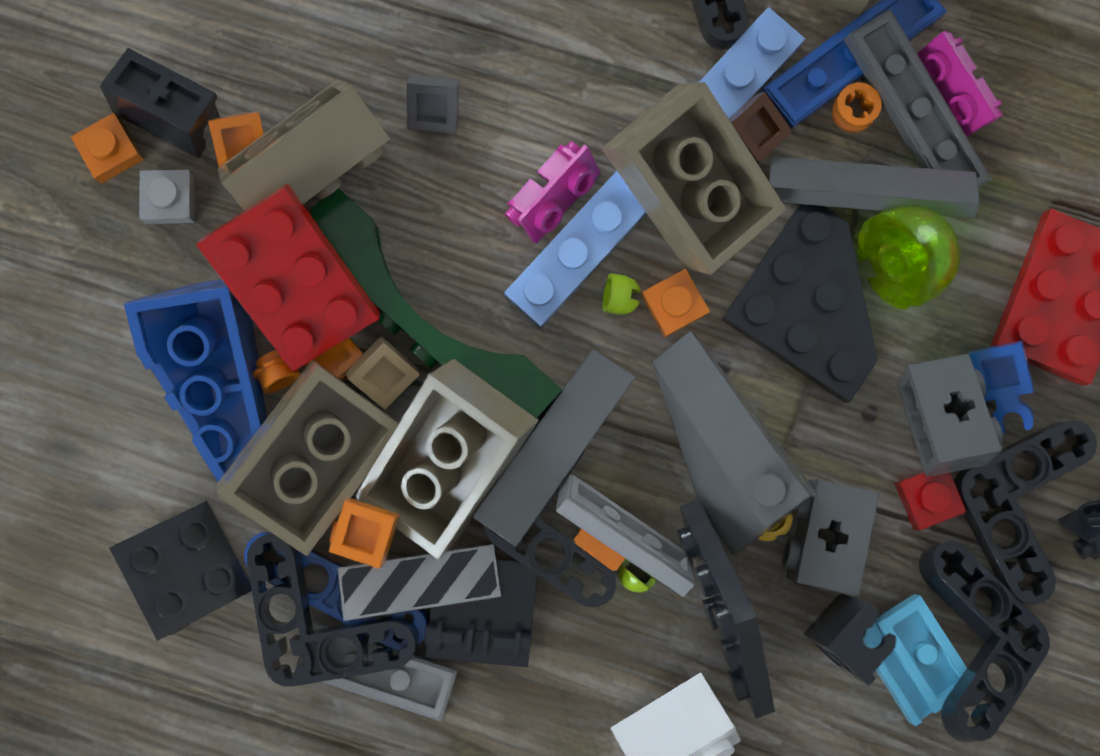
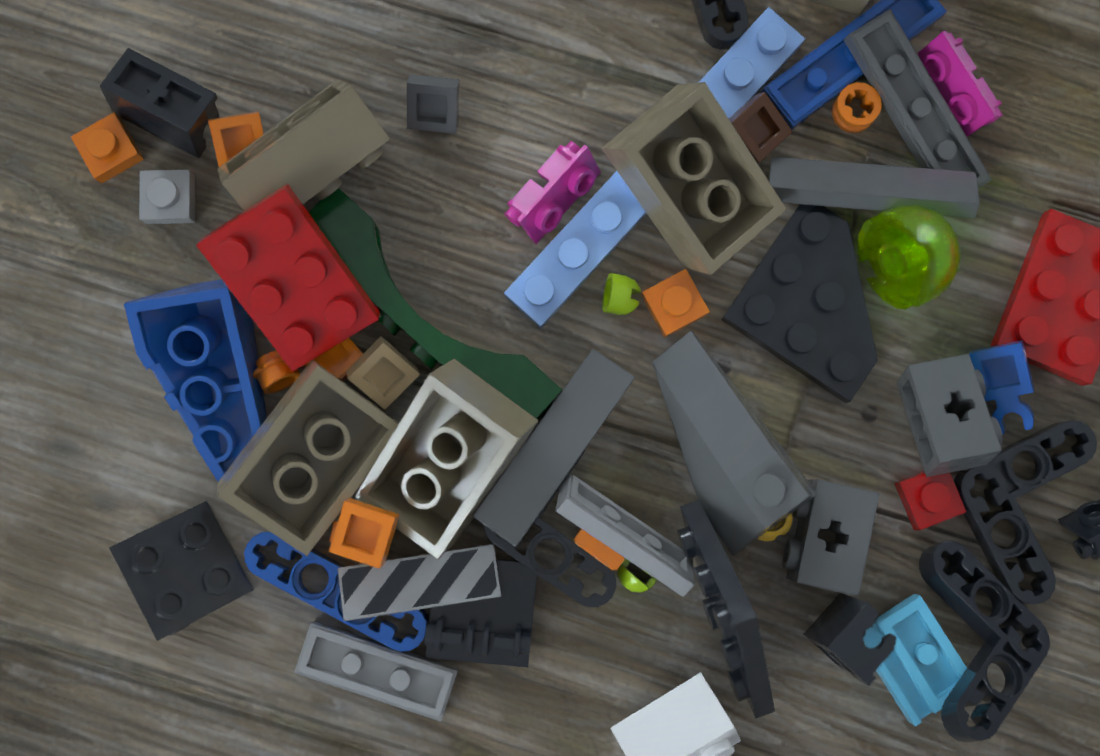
(310, 643): black beam -> none

